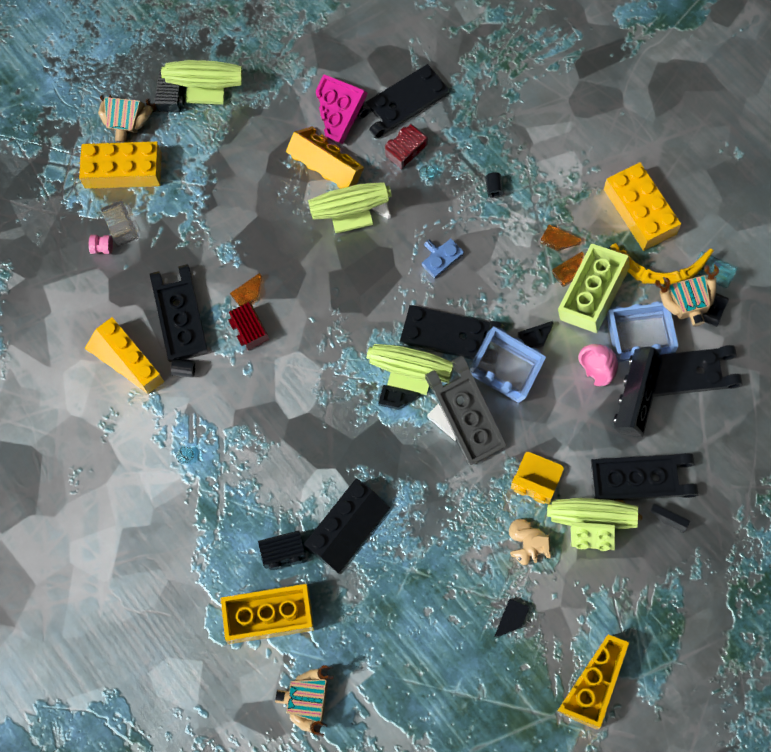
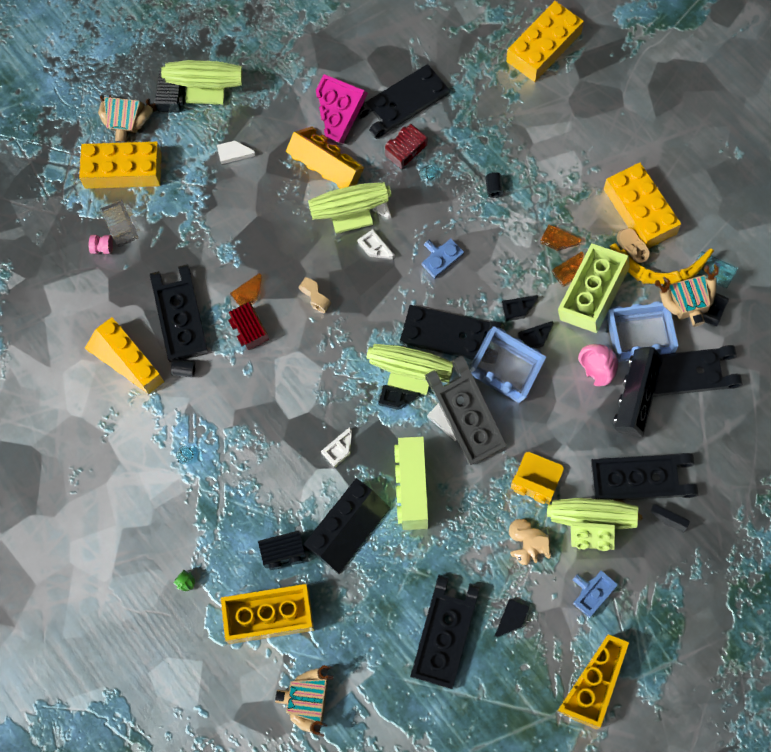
(185, 581): none -> bright green plate
(233, 151): none -> white tile
(318, 300): none -> tan piece
(339, 448): none -> white tile
(375, 246): none -> white tile
(412, 481): none -> yellowish green brick
(442, 642): none -> black hinge
(518, 308): none -> black tile
(544, 41): none -> yellow brick
(593, 592): none -> medium blue plate
(633, 245): none -> tan piece

